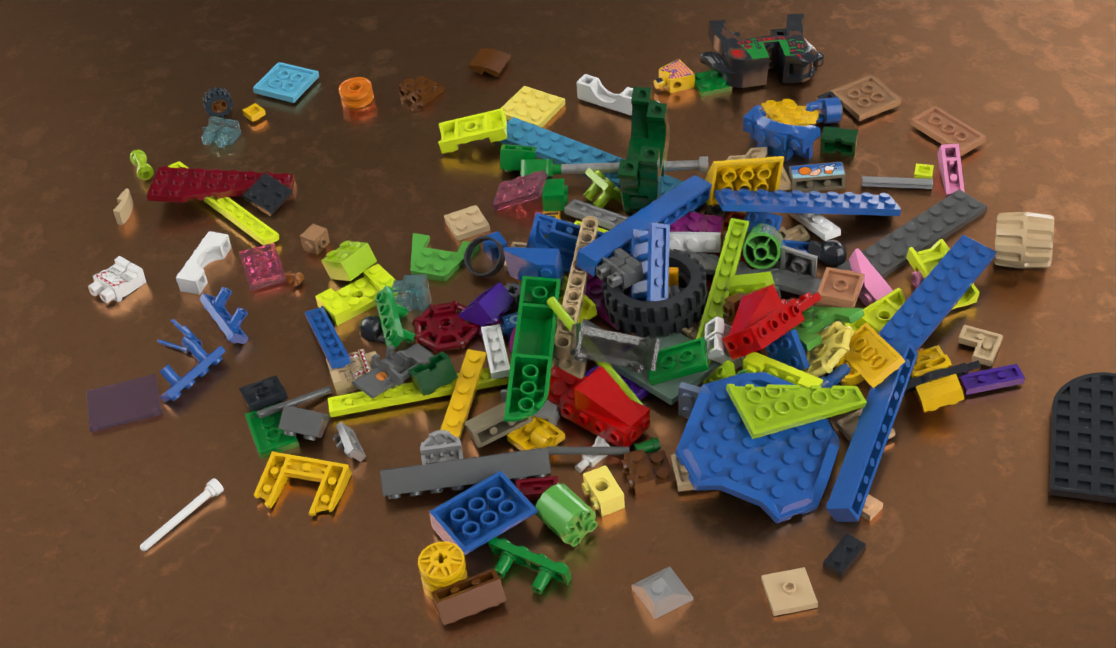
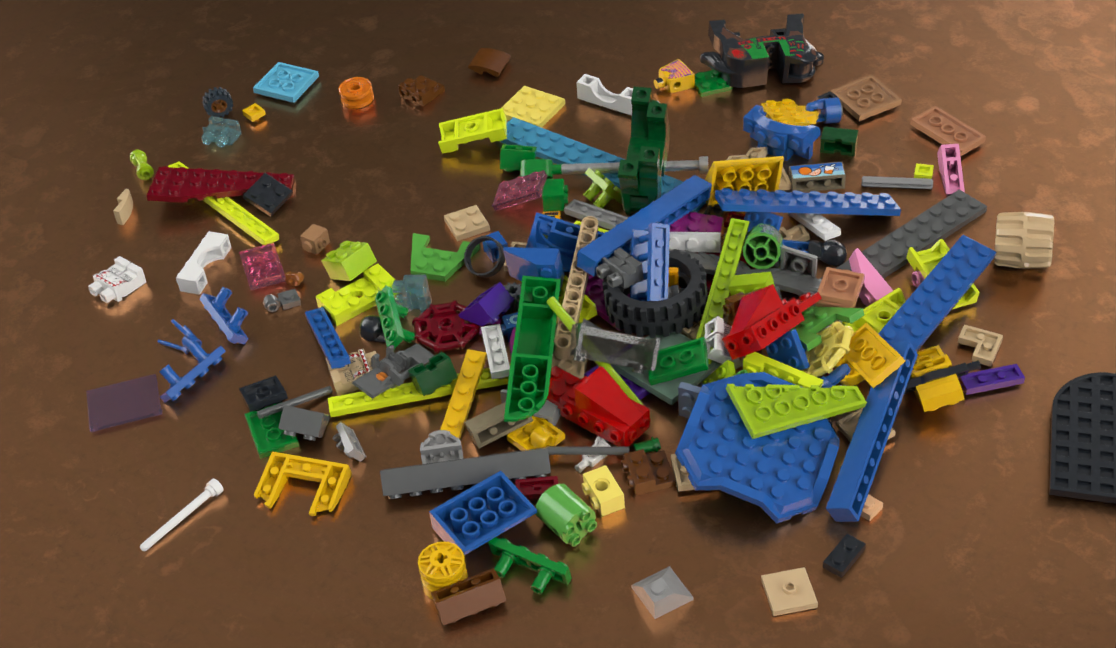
(285, 300): none -> dark grey plate

